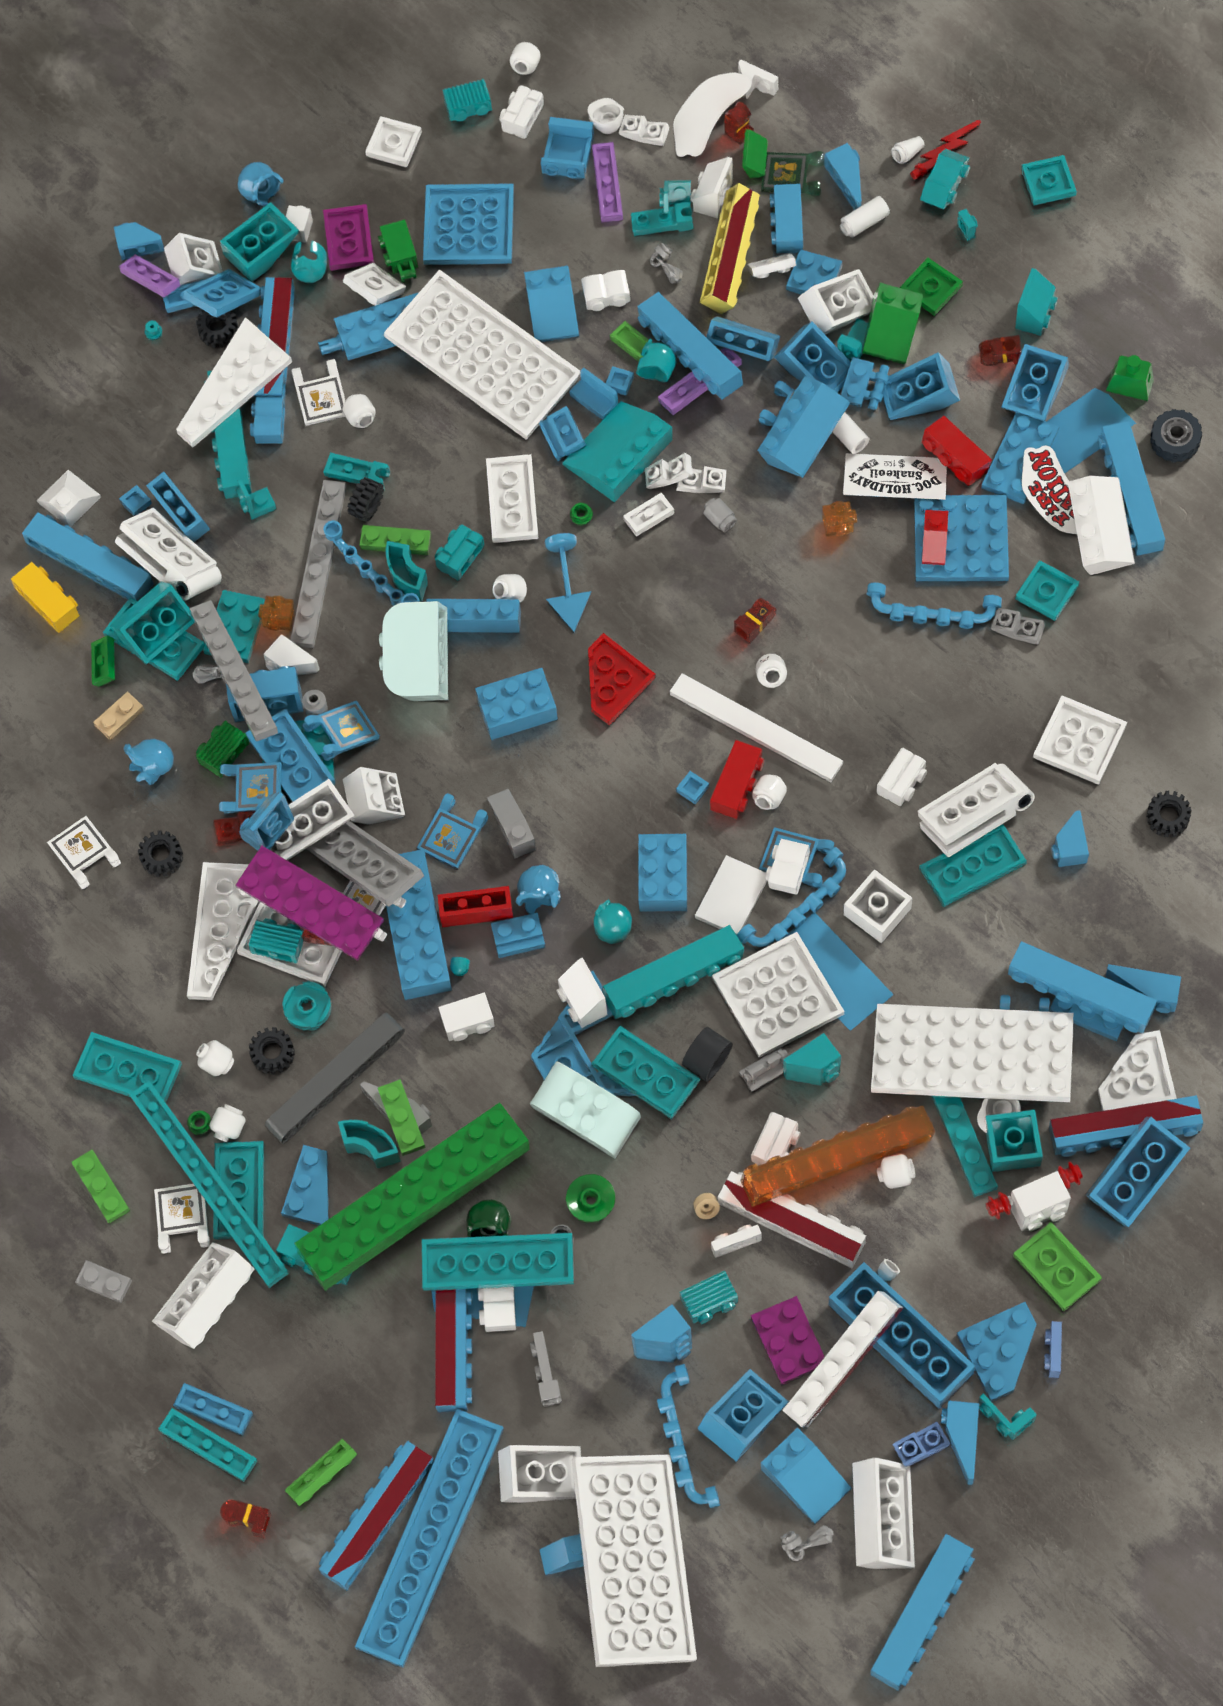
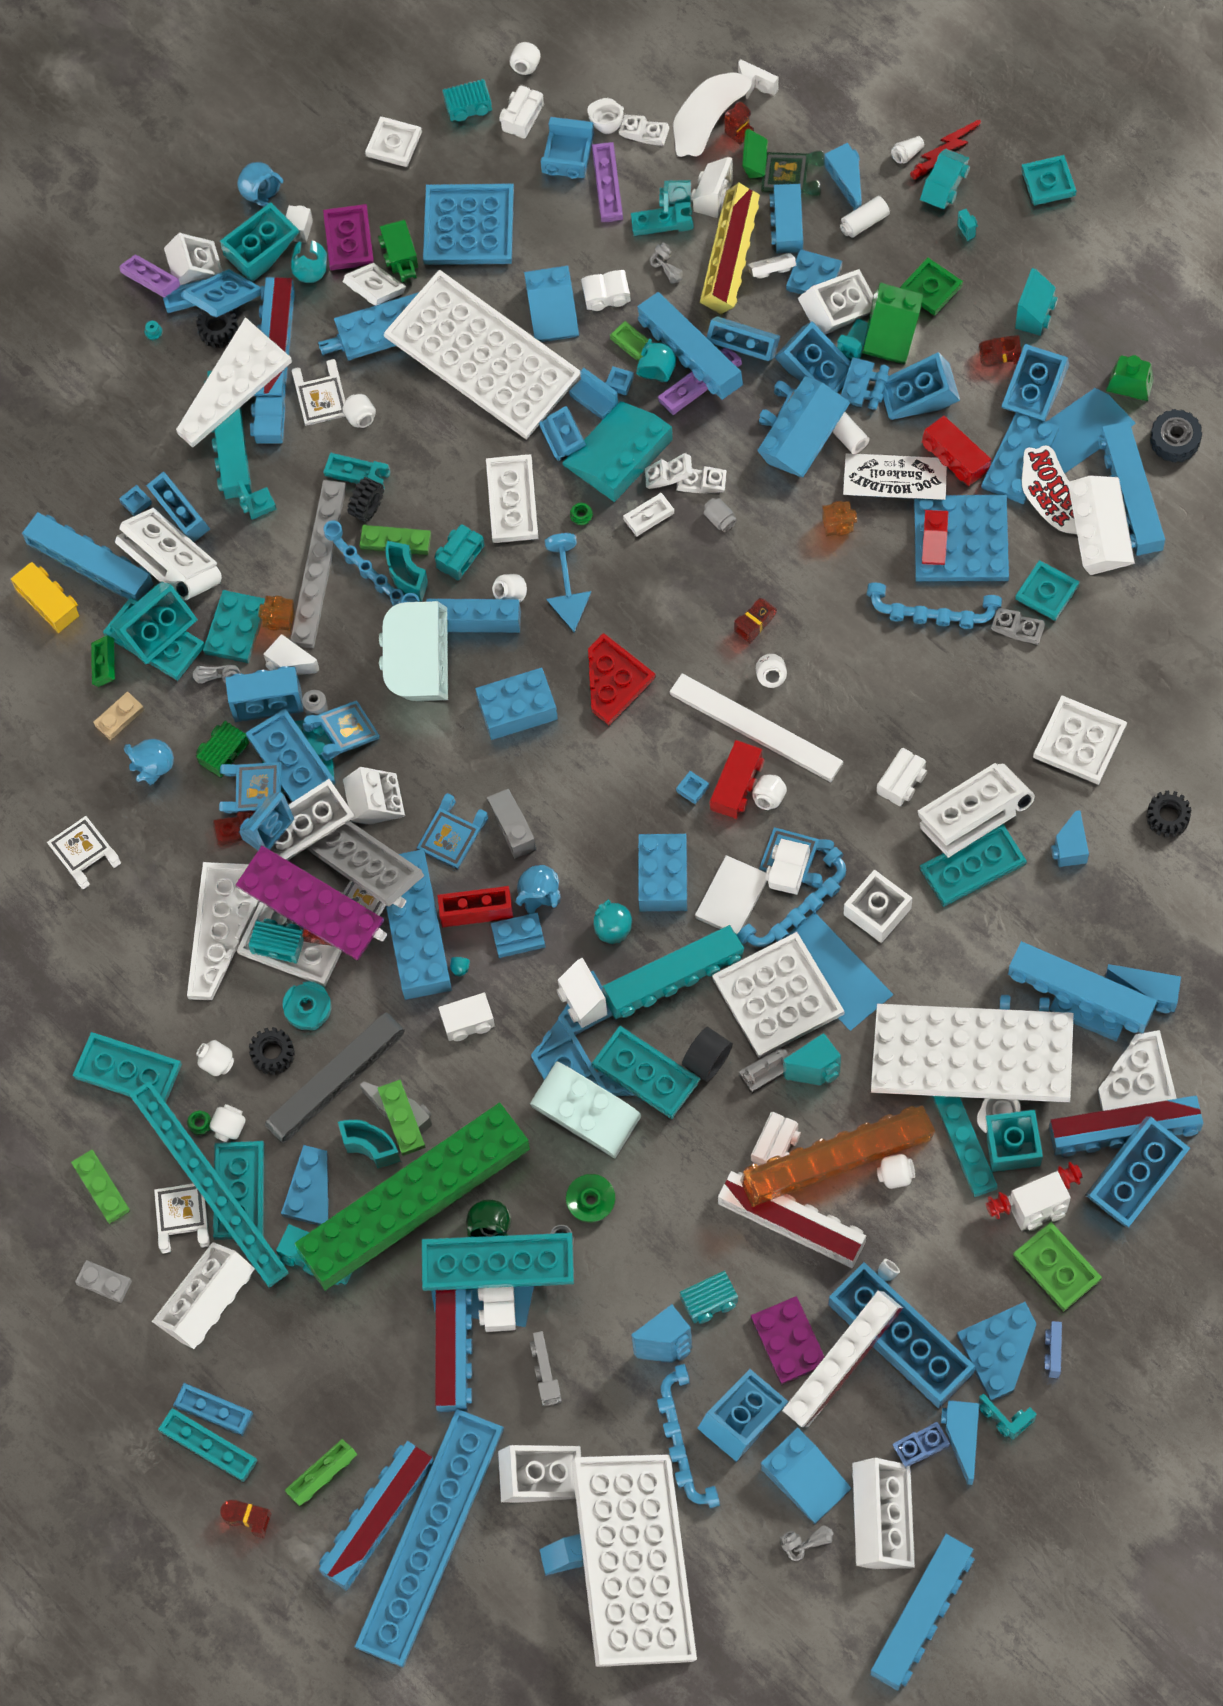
(69, 498): white slope -> none
(137, 240): dark azure slope -> none
(165, 865): black tyre -> none
(233, 671): light grey plate -> none
(706, 1206): tan tile -> none
(727, 1243): white plate -> none

